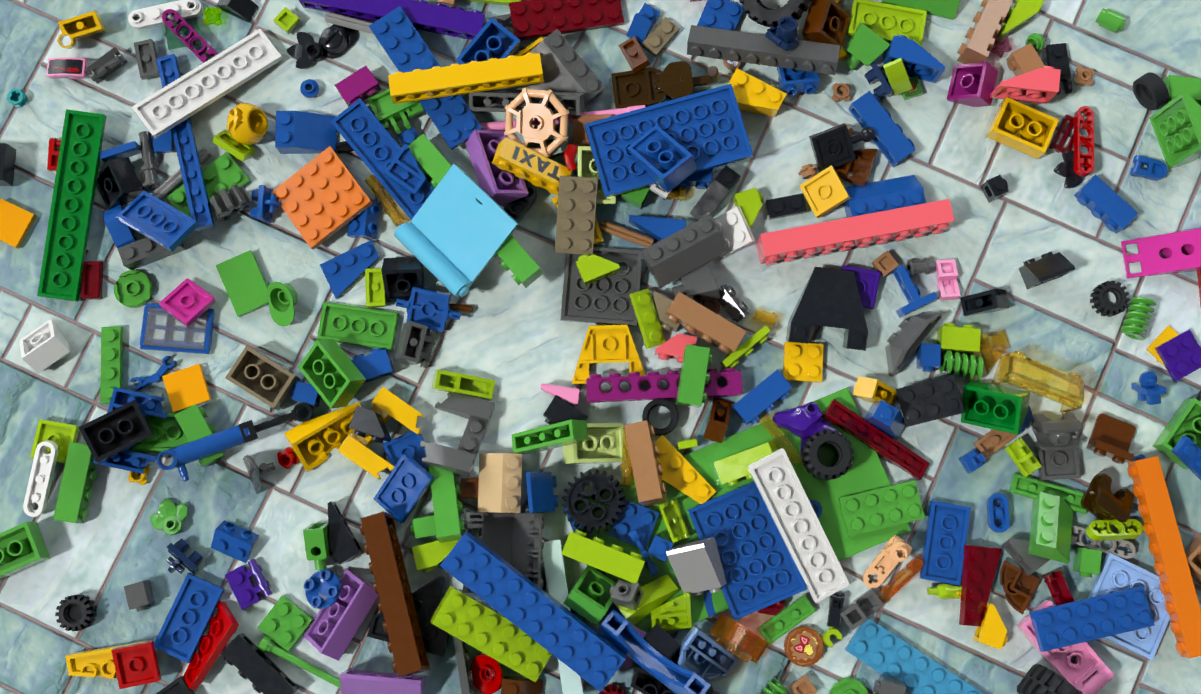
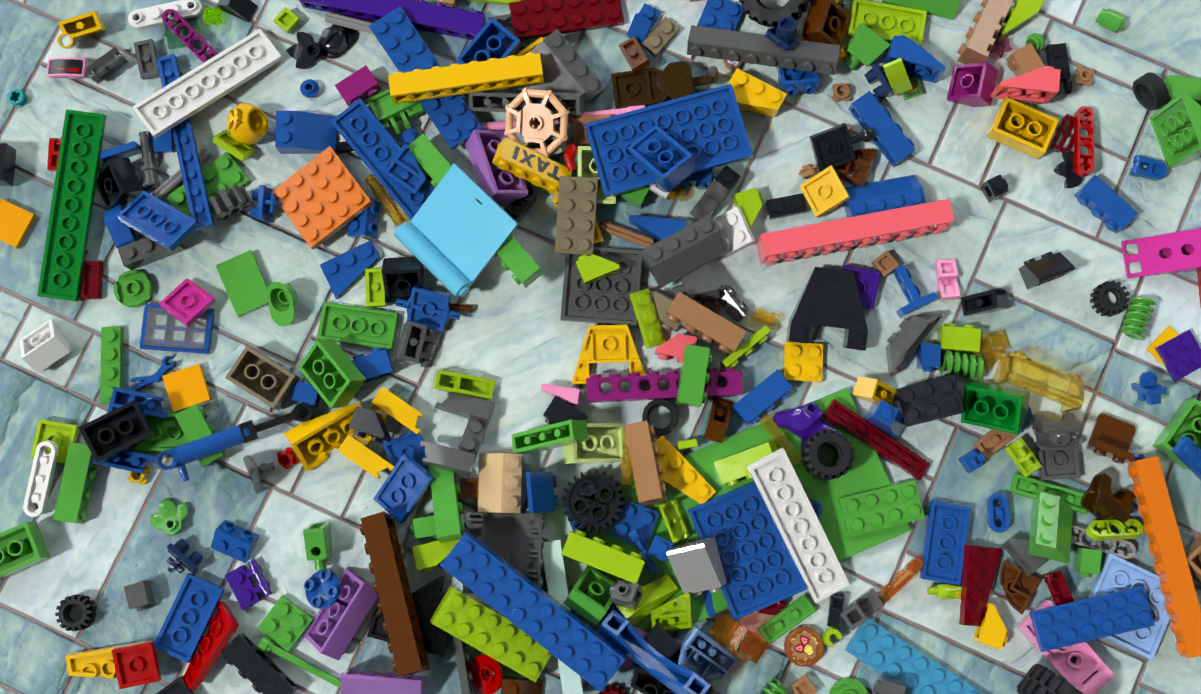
(341, 539): black slope -> none
(893, 552): light nougat piece -> none
(918, 266): dark grey bush -> none

